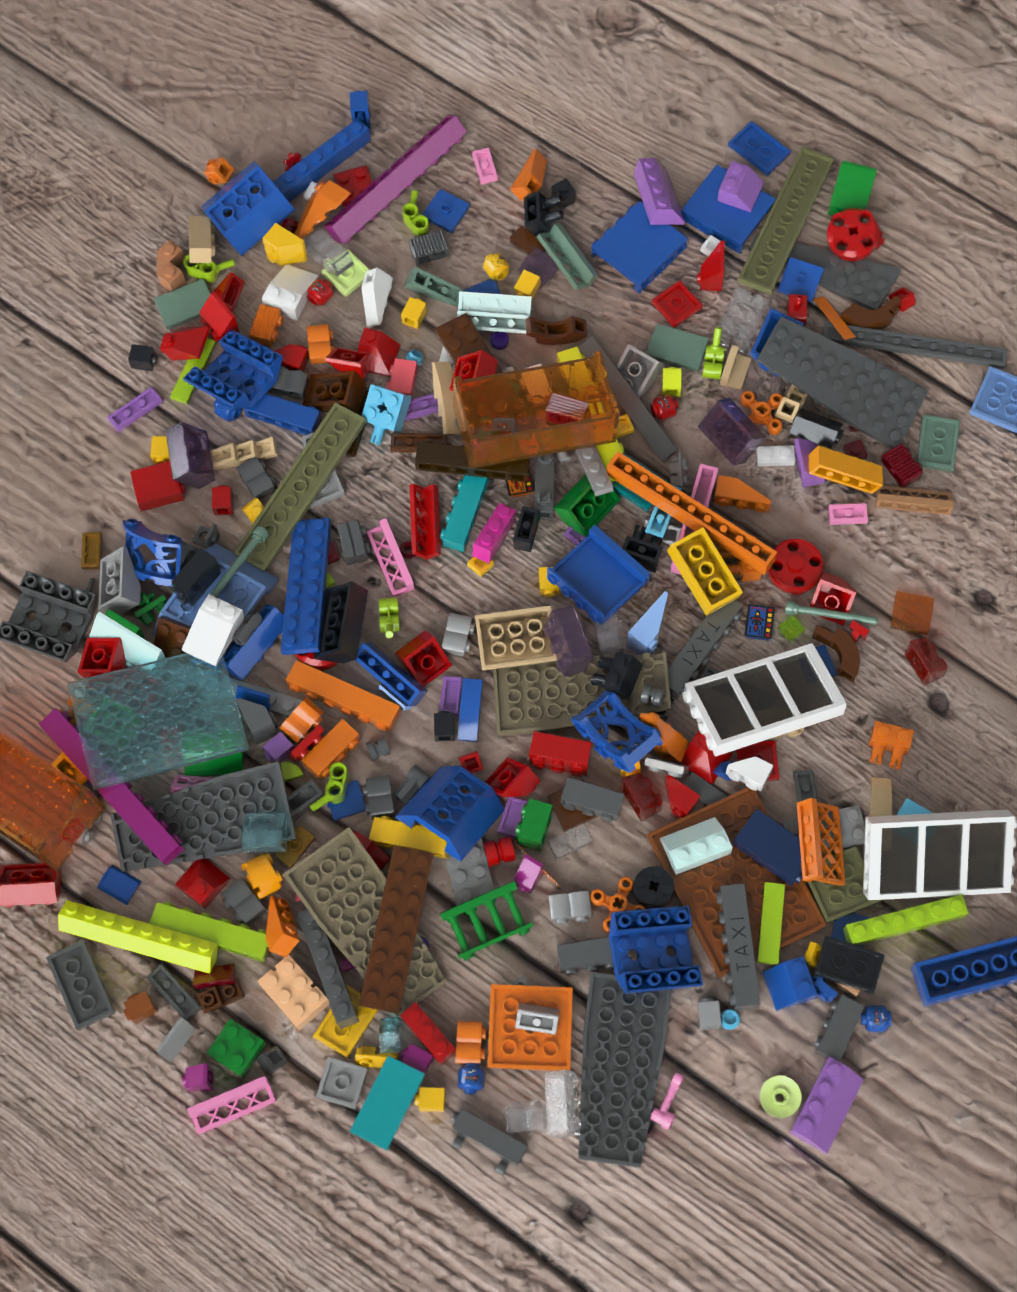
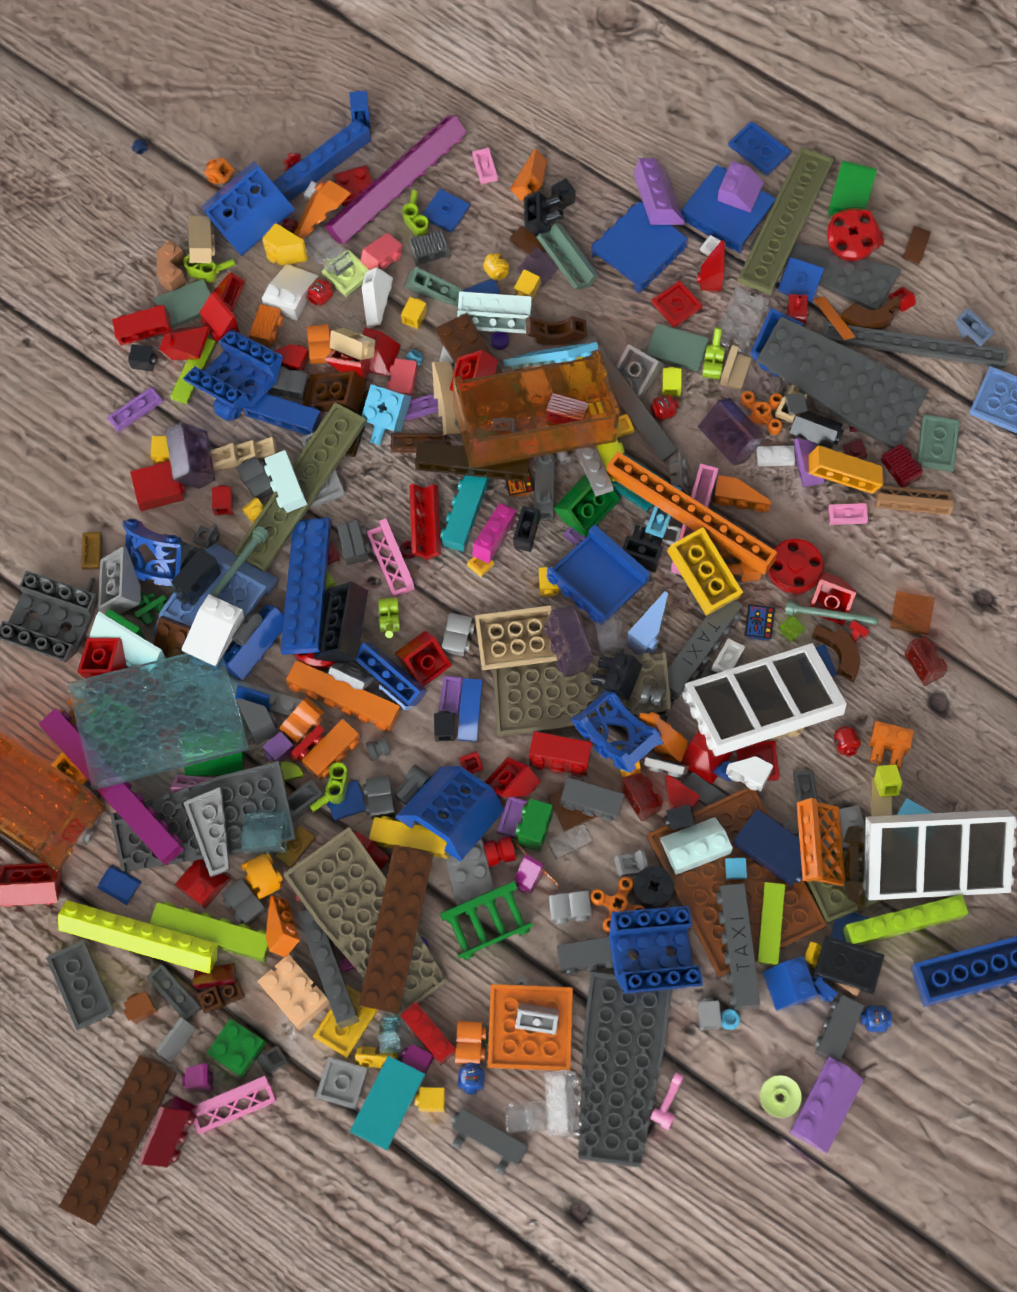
(117, 1140): none -> reddish brown plate
(140, 146): none -> dark blue plate
(142, 325): none -> red brick
(168, 1133): none -> dark red slope
(209, 826): none -> light grey wing
(285, 481): none -> light aqua brick
(352, 343): none -> tan brick
(352, 673): none -> light grey plate
(382, 252): none -> coral brick
(551, 355): none -> medium azure plate
(631, 863): none -> light grey bracket
(680, 817): none -> black brick
(728, 656): none -> white plate
(735, 868): none -> medium azure tile
(795, 403): none -> dark grey slope
(846, 741): none -> red head
(853, 876): none -> dark brown piece
(888, 780): none -> neon yellow brick
(916, 245): none -> reddish brown slope
(973, 326): none -> sand blue slope

